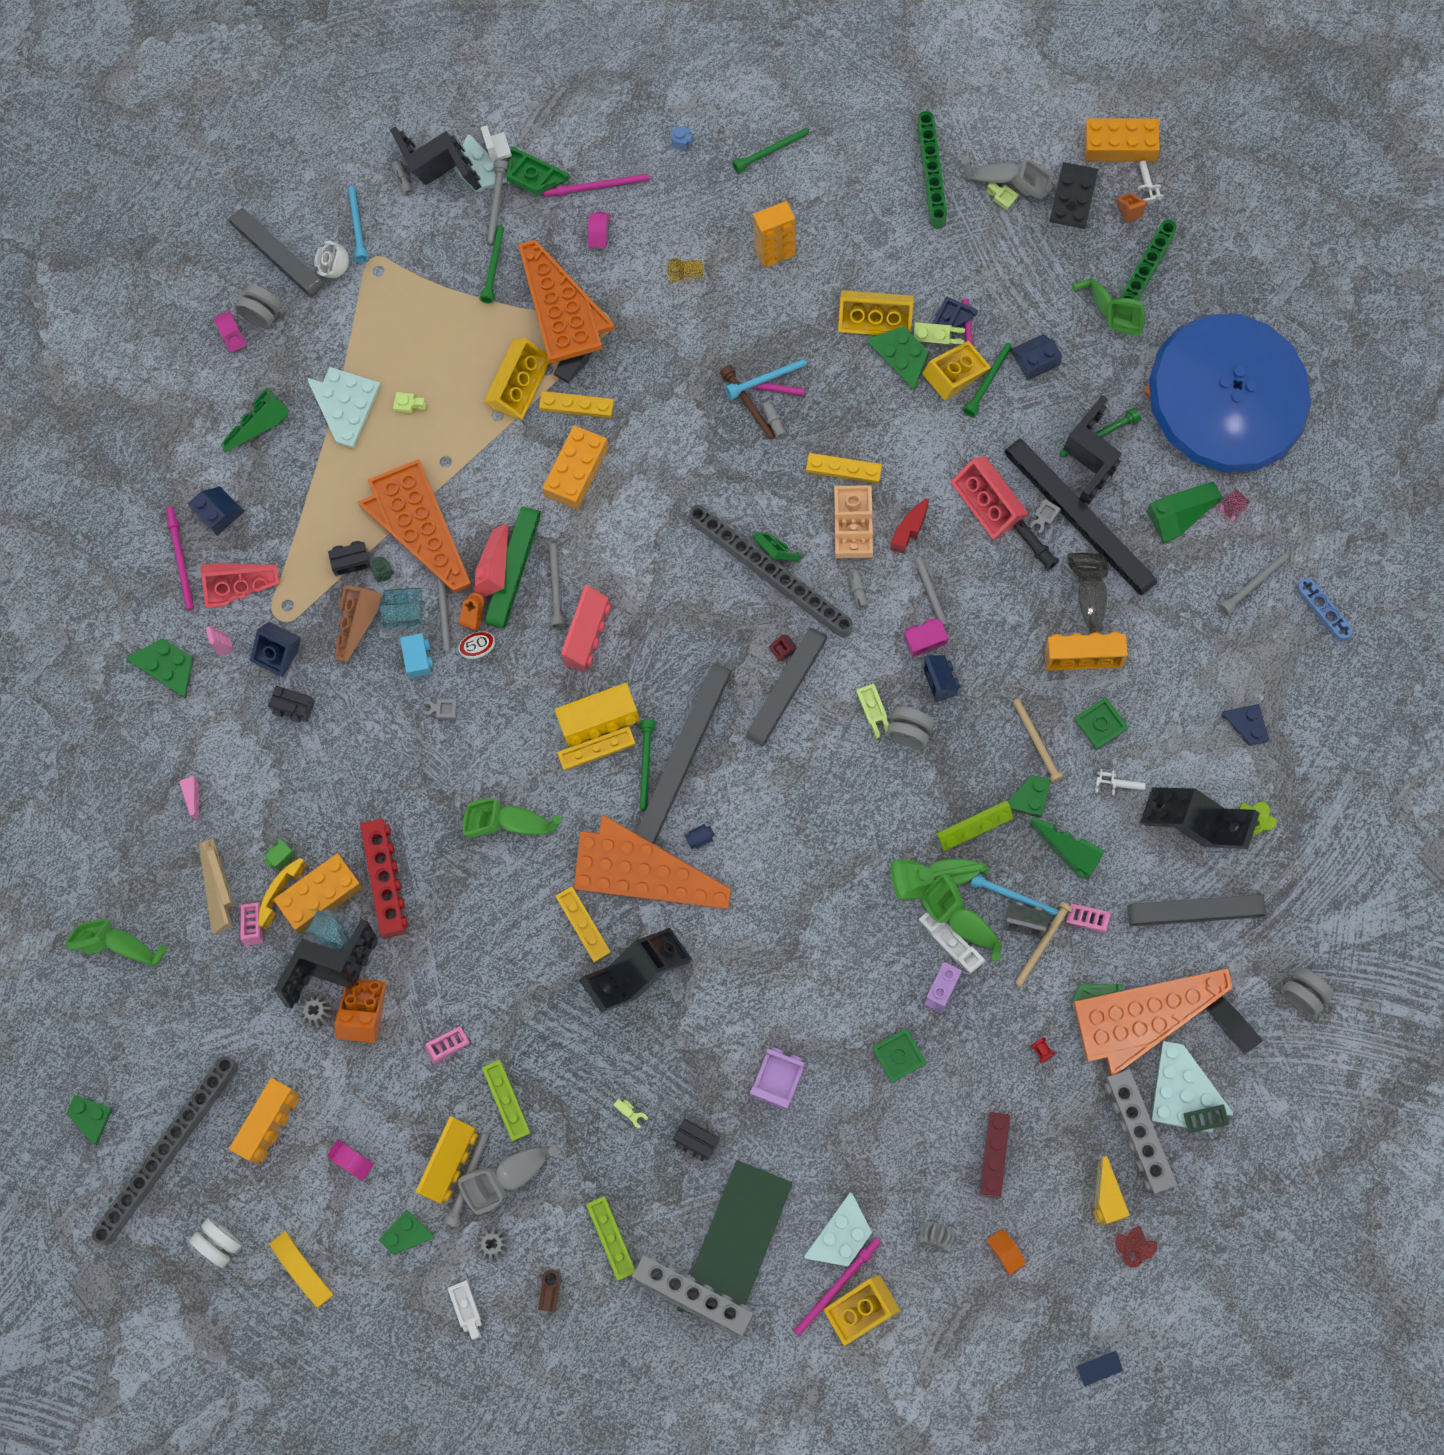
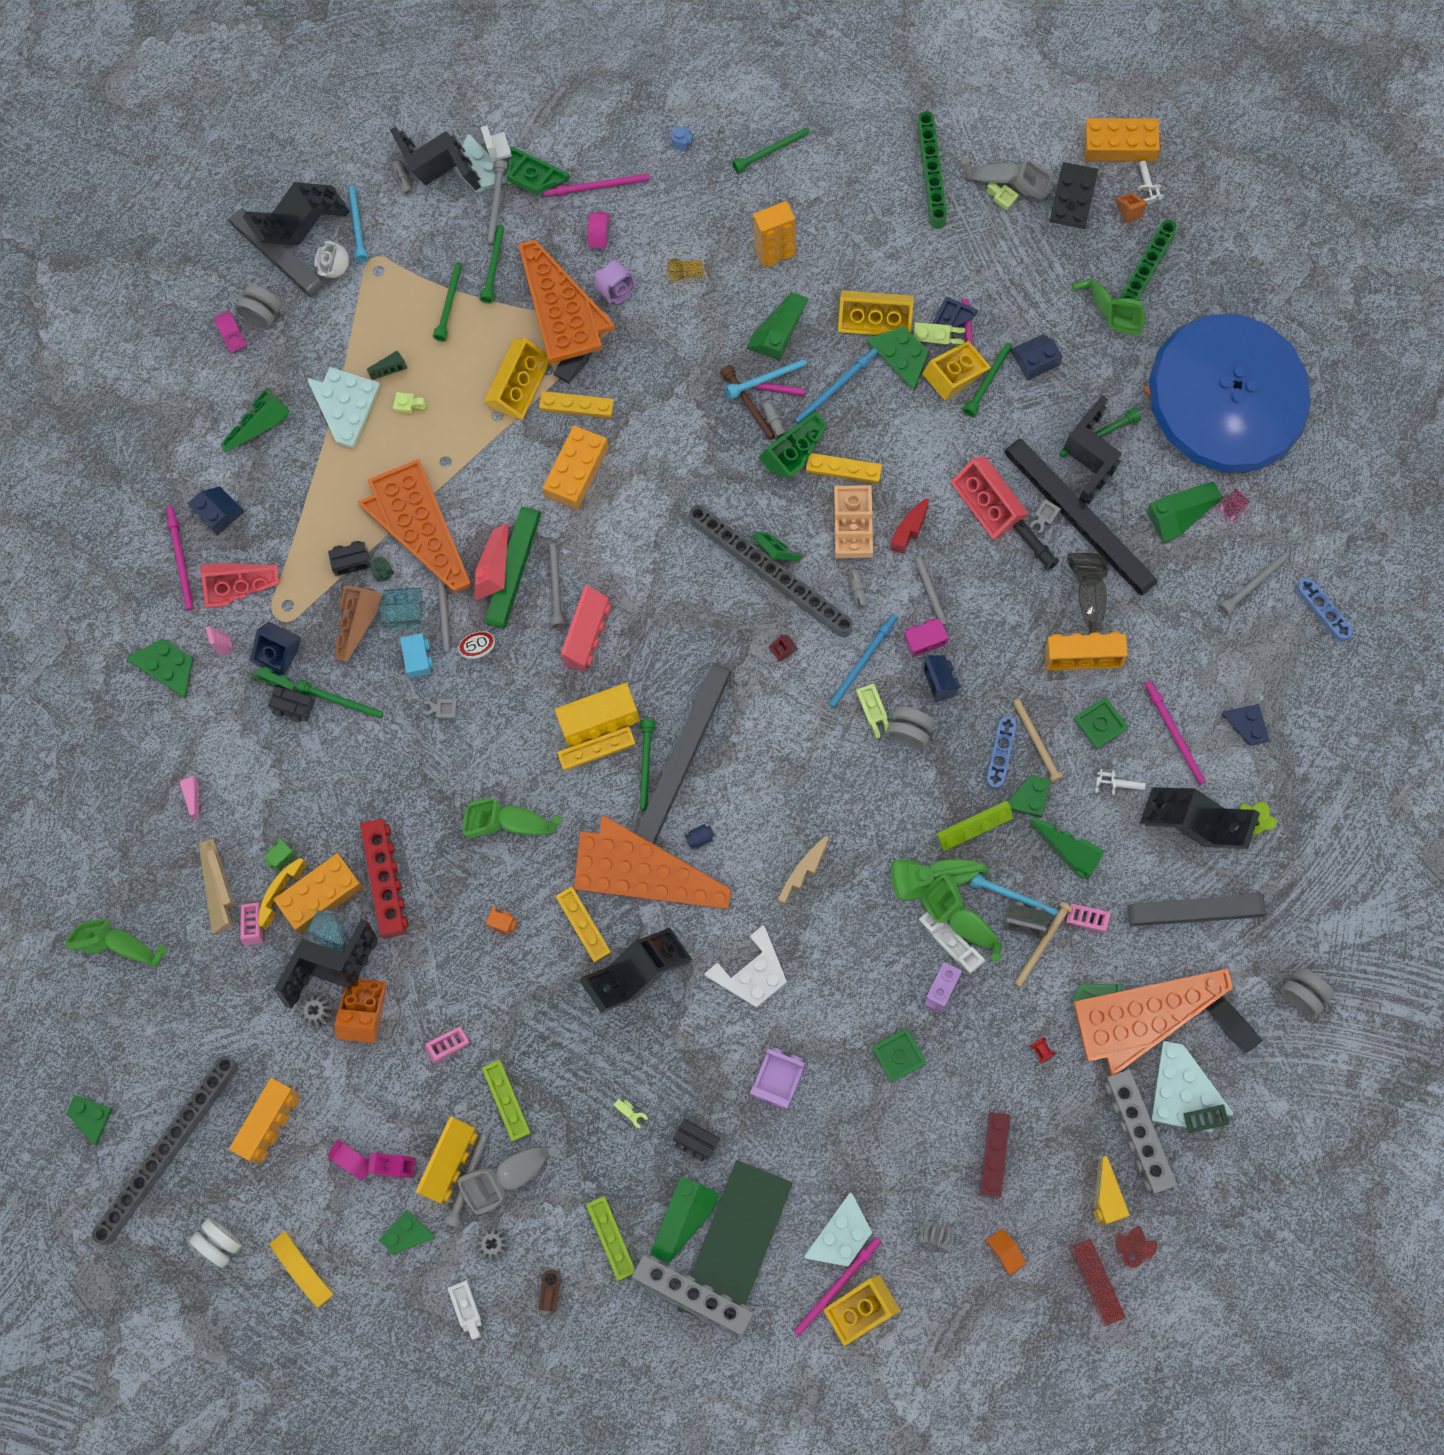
(266, 675): none -> green wing
(296, 213): none -> black bracket
(305, 688): none -> green piece
(386, 366): none -> dark green slope
(391, 1165): none -> dark pink brick
(441, 333): none -> green piece
(472, 611): orange piece -> none
(501, 921): none -> orange brick
(614, 282): none -> lavender brick
(686, 1213): none -> green wedge
(758, 978): none -> white wing
(776, 331): none -> green wedge
(786, 687): dark grey beam -> none
(791, 450): none -> green wedge
(807, 865): none -> tan slope
(861, 362): none -> dark azure bar
(884, 631): none -> dark azure bar
(1001, 752): none -> medium blue beam
(1097, 1282): none -> clear red brick
(1099, 1368): dark blue slope -> none
(1157, 700): none -> dark pink bar

